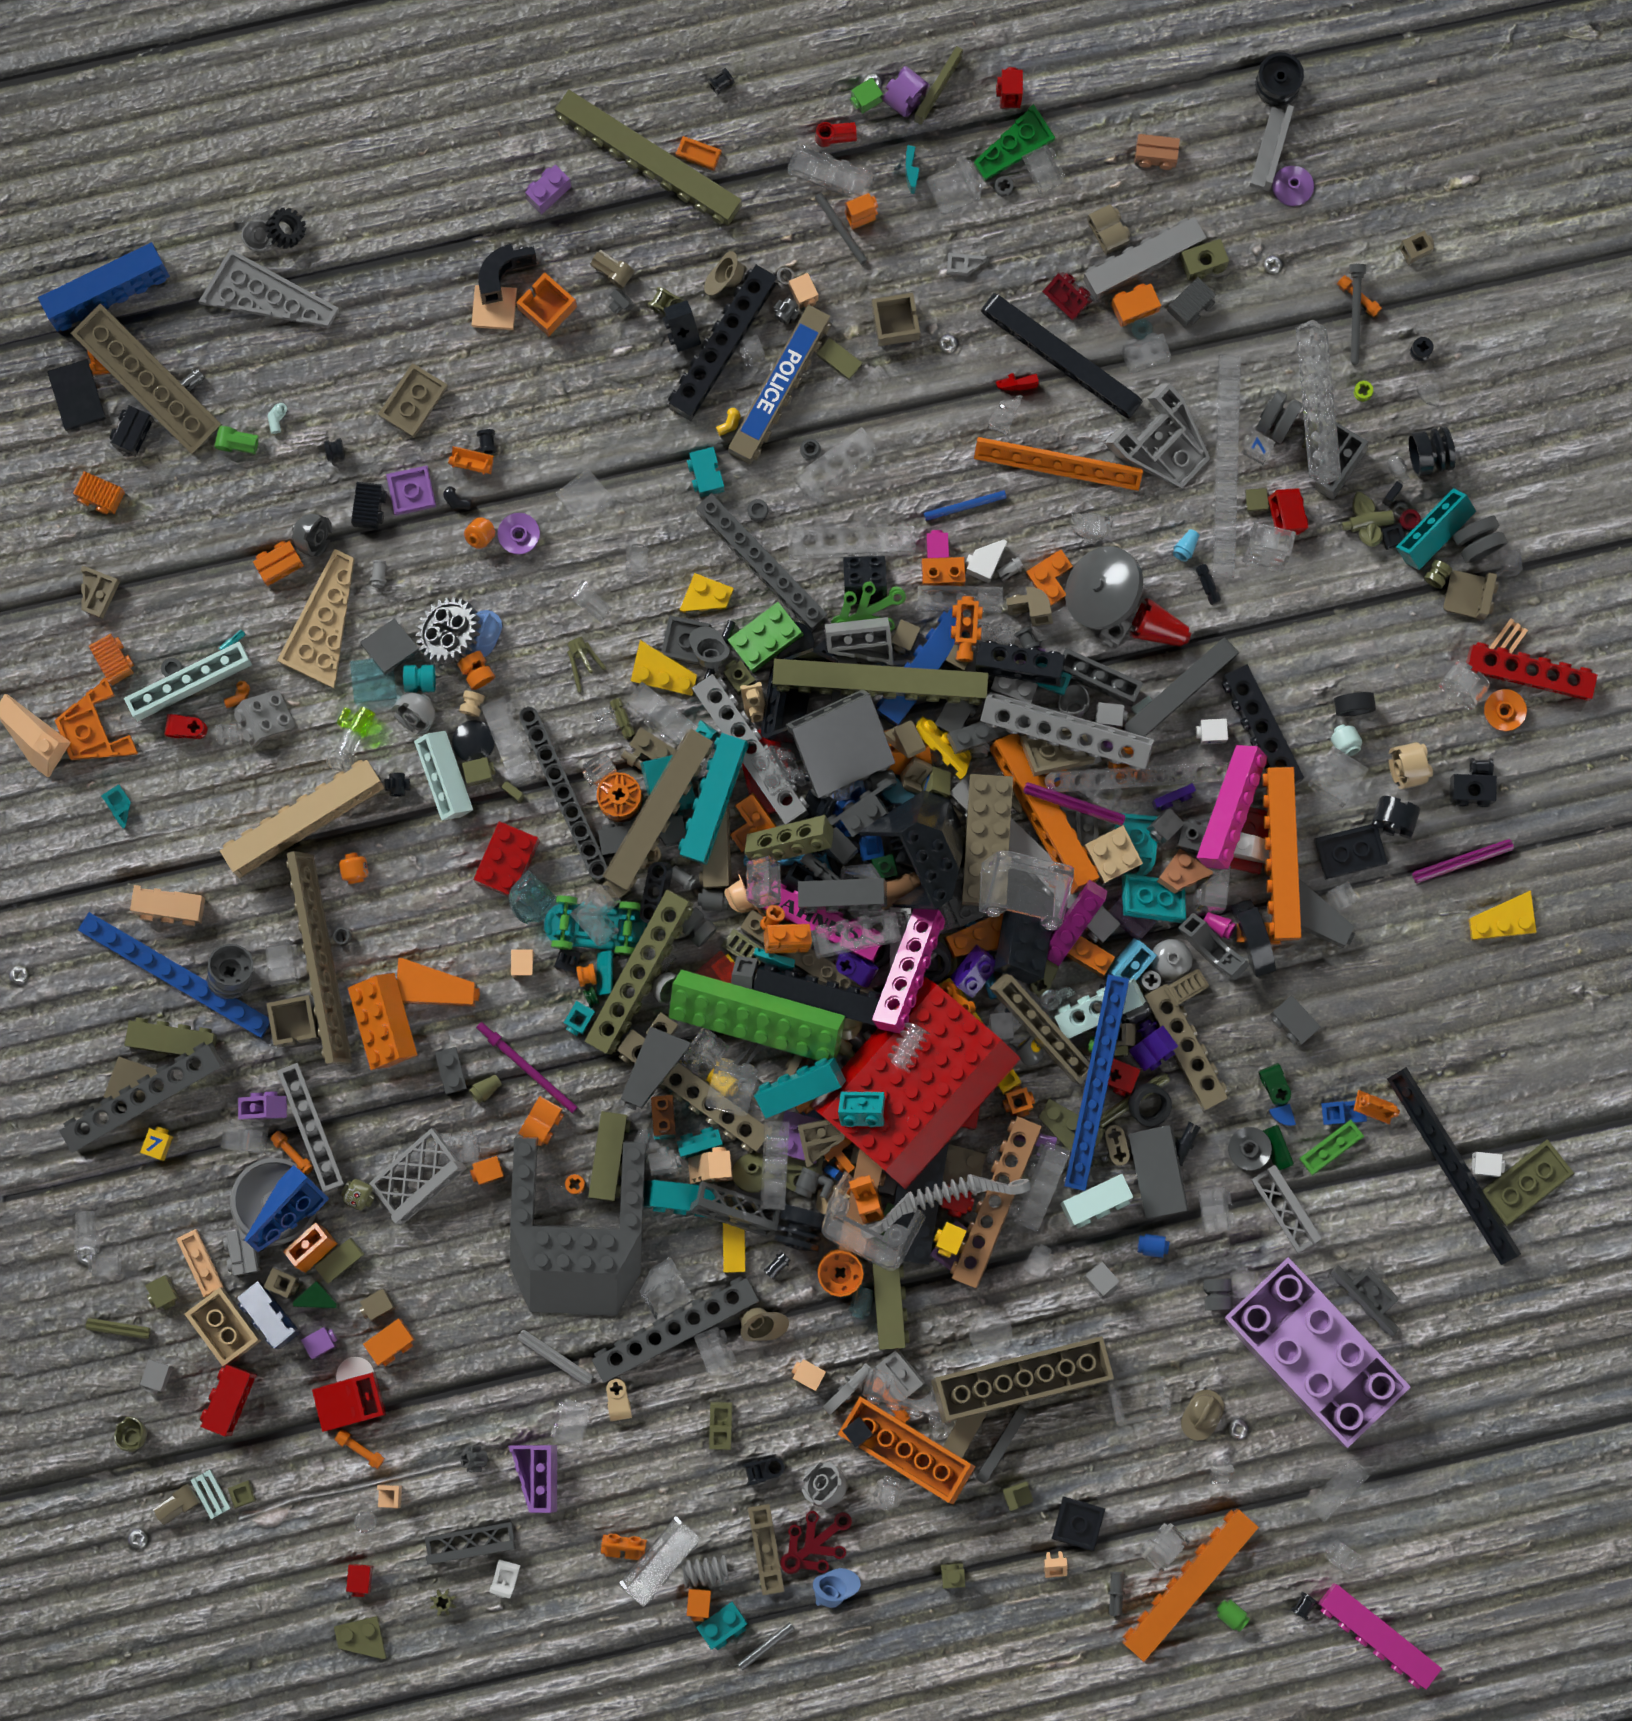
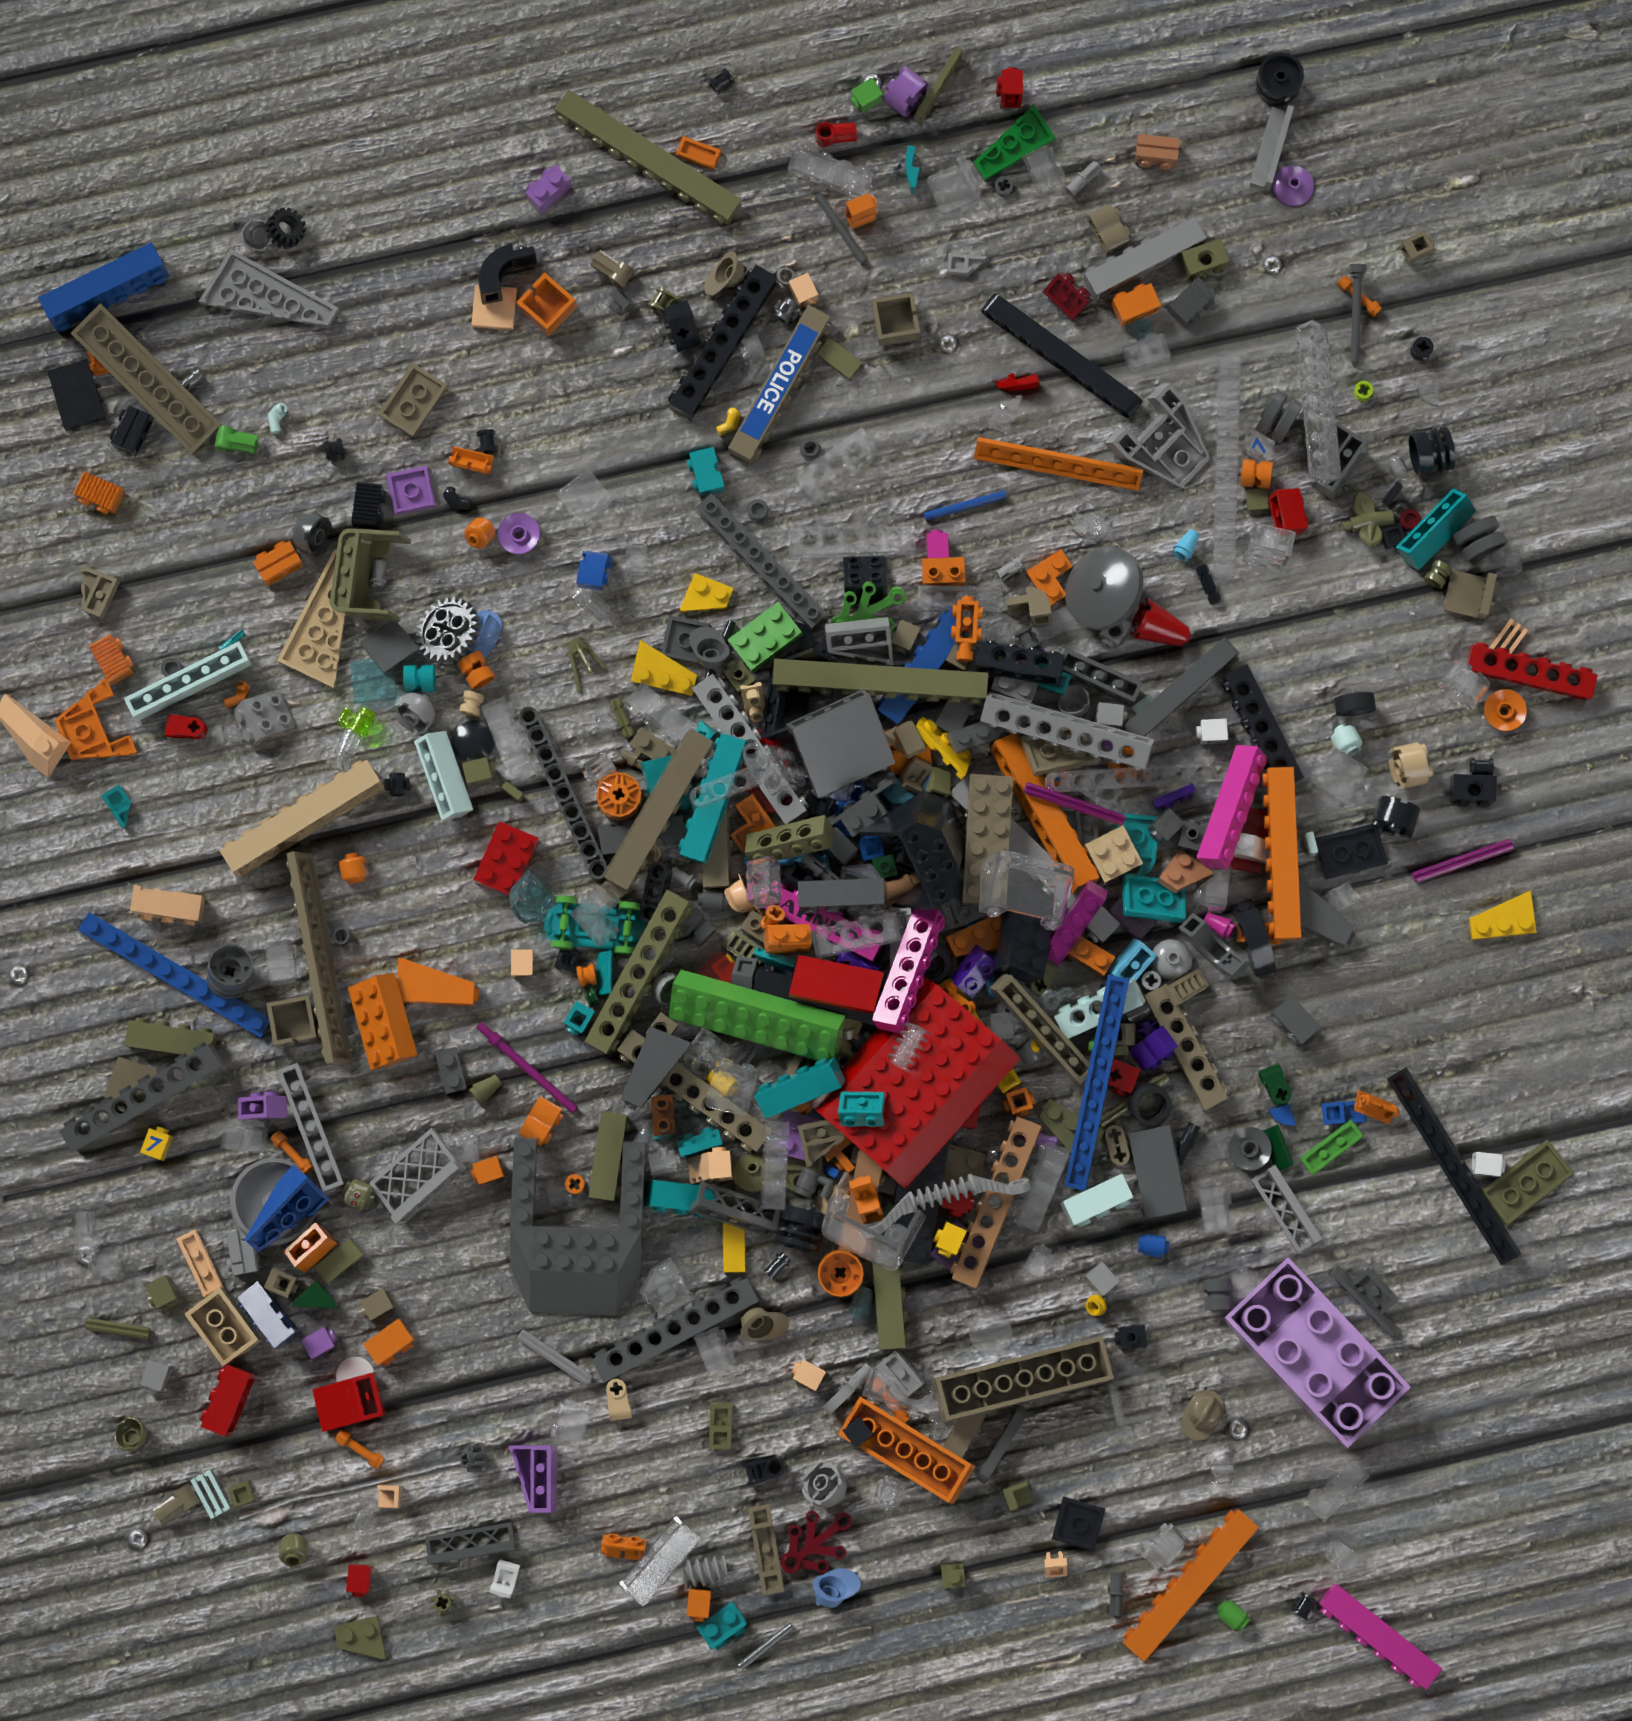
(293, 1550): none -> olive head
(353, 572): none -> olive windscreen
(593, 570): none -> blue brick
(727, 781): none -> clear beam
(836, 984): none -> red tile
(985, 560): white slope -> none
(1083, 179): none -> light grey axle
(1096, 1305): none -> yellow plate
(1130, 1337): none -> black brick
(1256, 473): none -> orange wheel
(1310, 844): none -> light aqua tile

